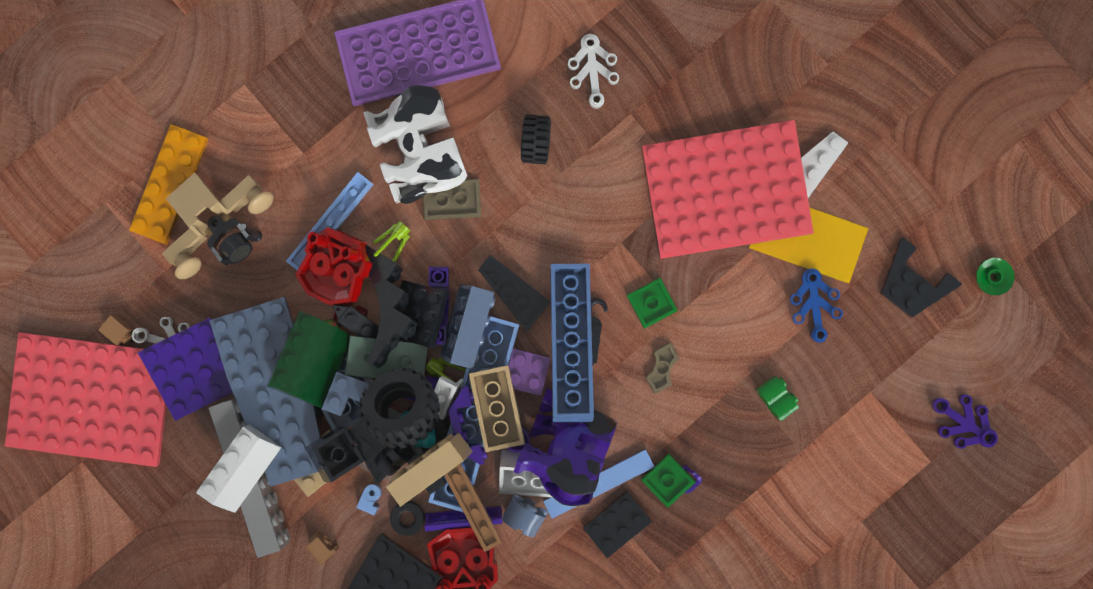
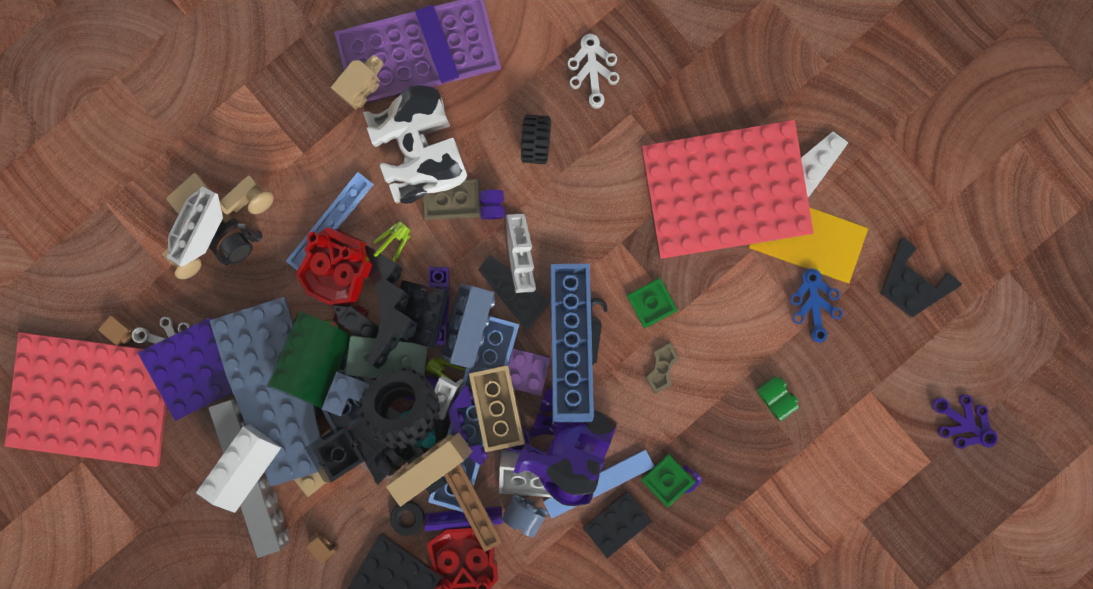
(174, 165): light orange plate -> none
(194, 227): none -> white wedge
(358, 81): none -> tan hinge
(369, 497): light blue leg -> none
(437, 44): none -> dark purple tile
(491, 204): none -> dark purple wheel
(519, 253): none -> white slope
(1003, 275): green dish -> none

